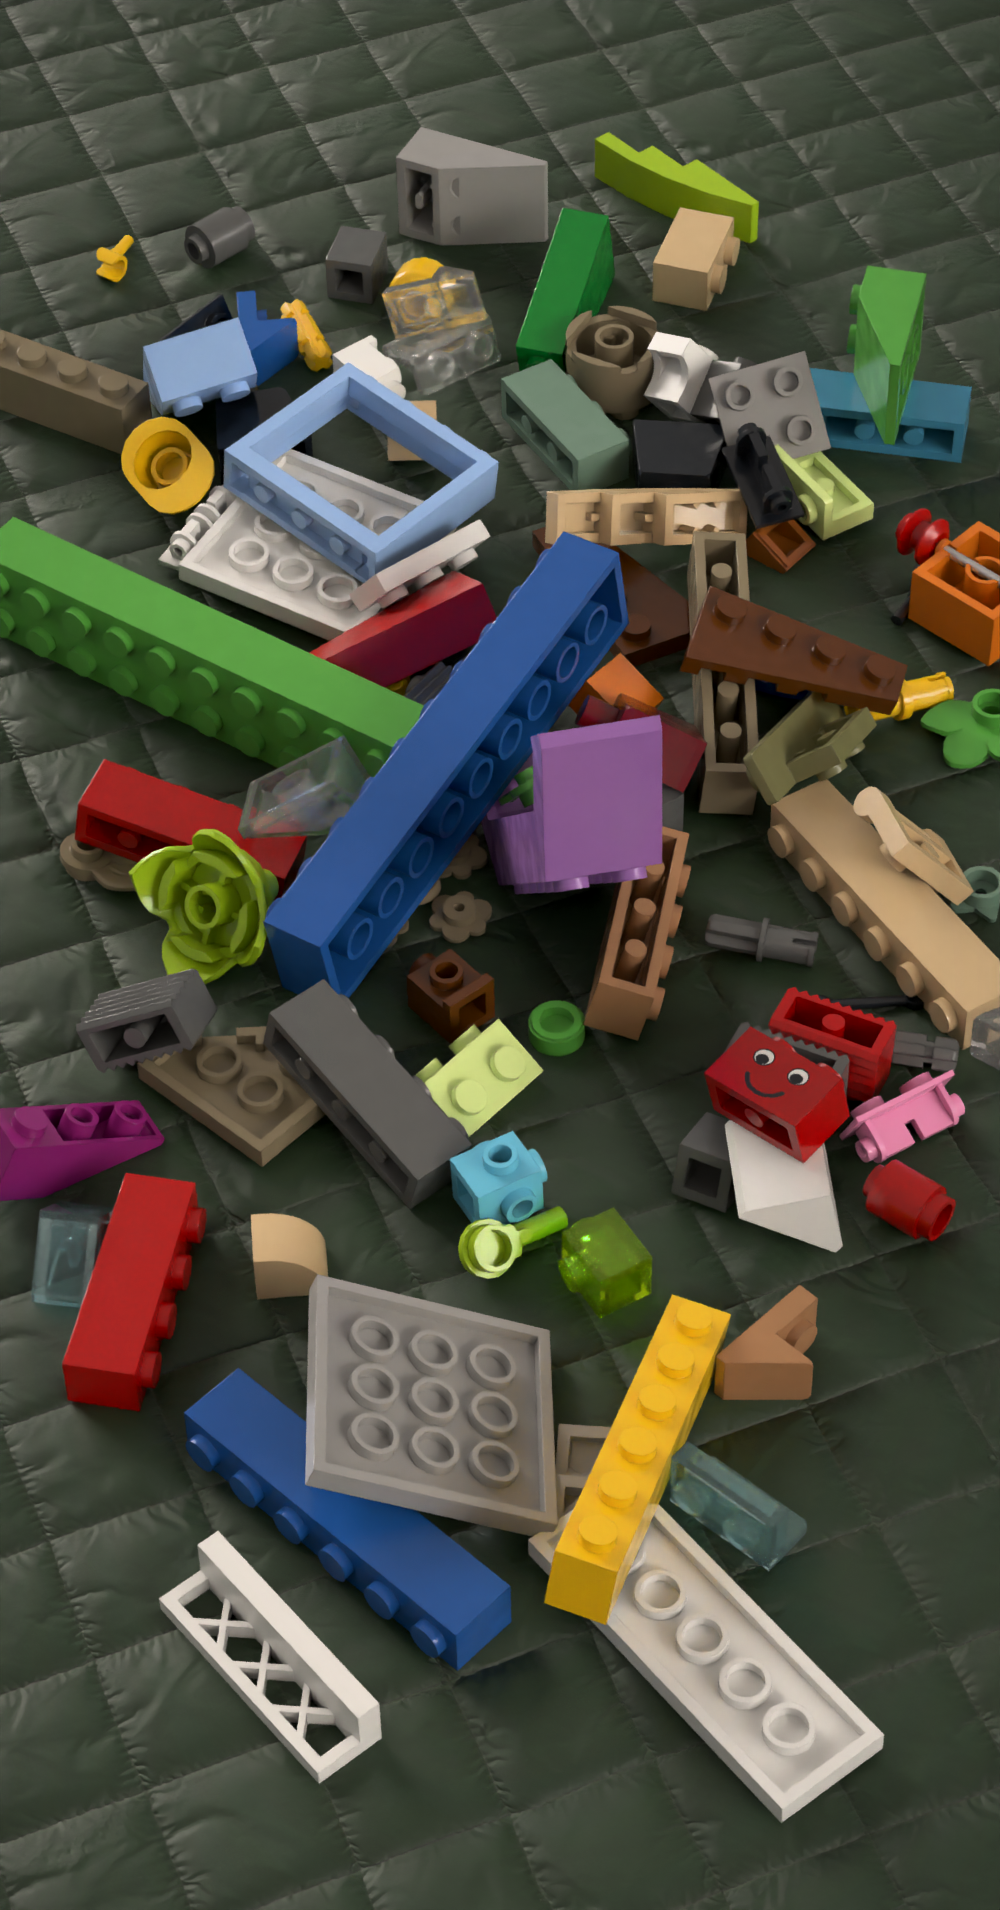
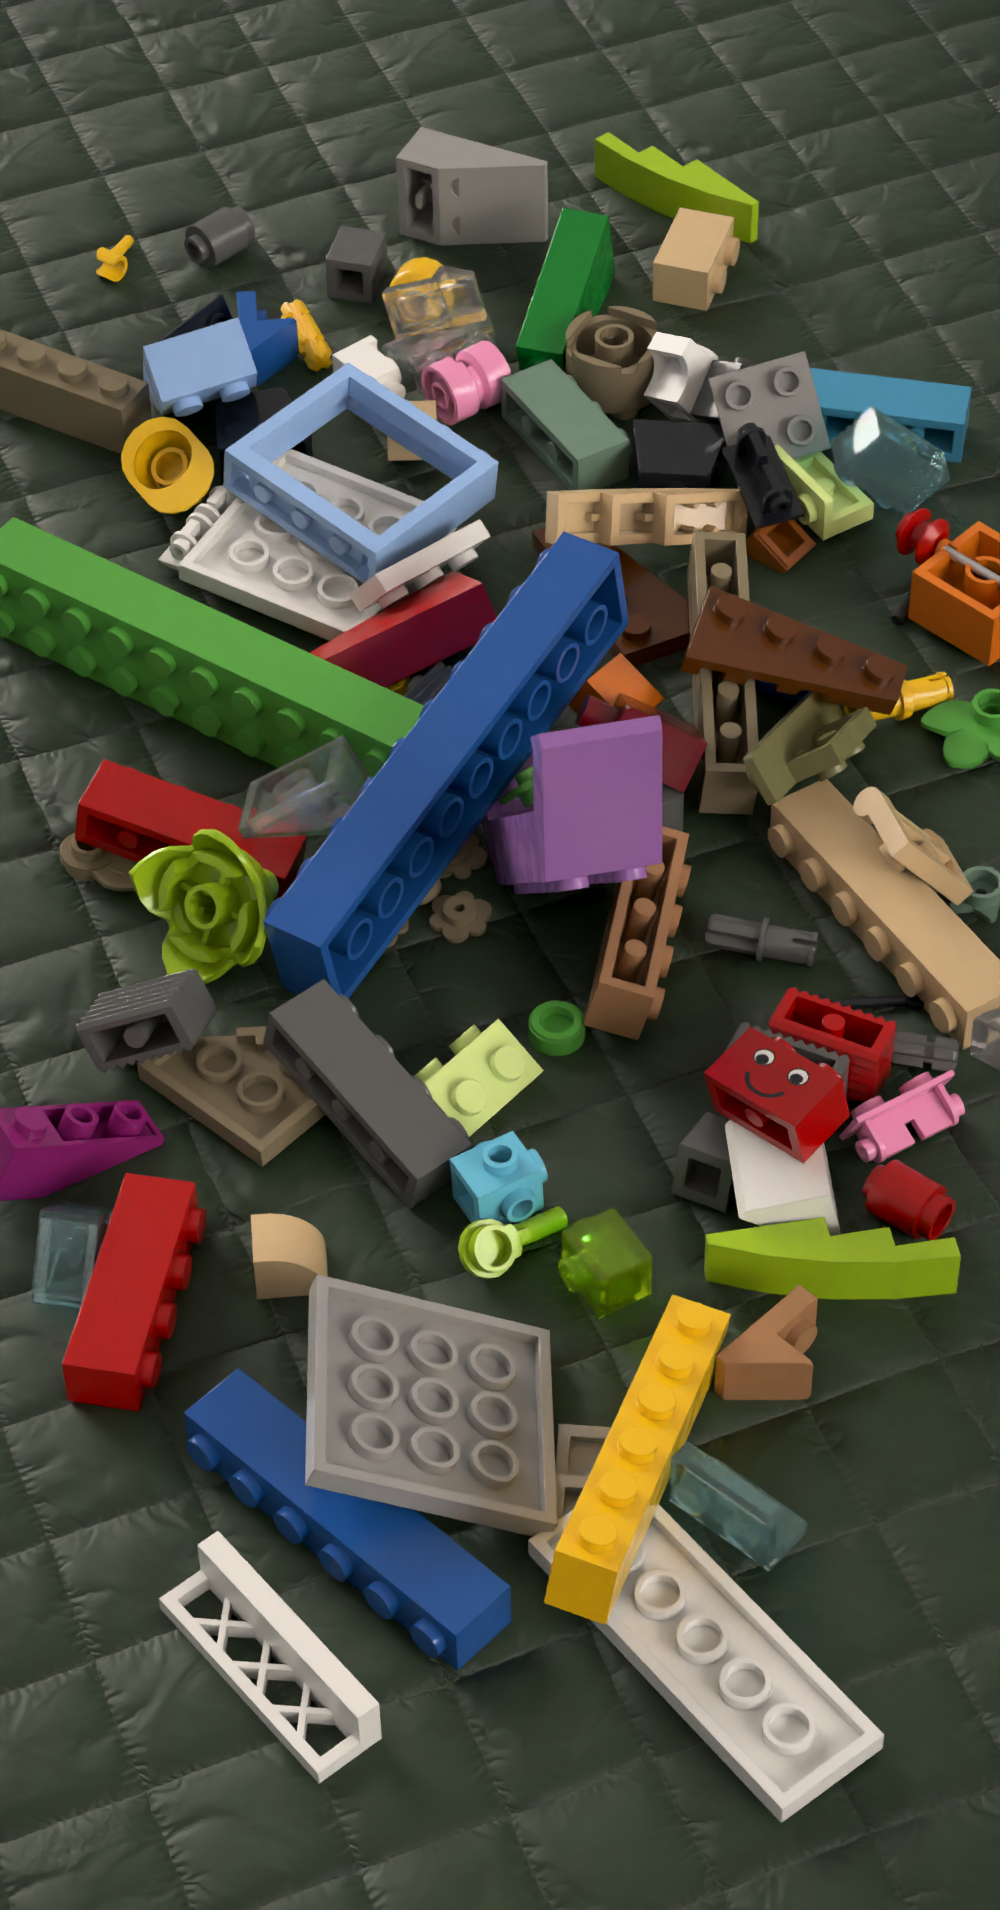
(444, 985): reddish brown brick -> none
(466, 383): none -> bright pink wheel
(831, 1267): none -> lime slope
(886, 341): bright green slope -> none
(889, 462): none -> clear light blue brick

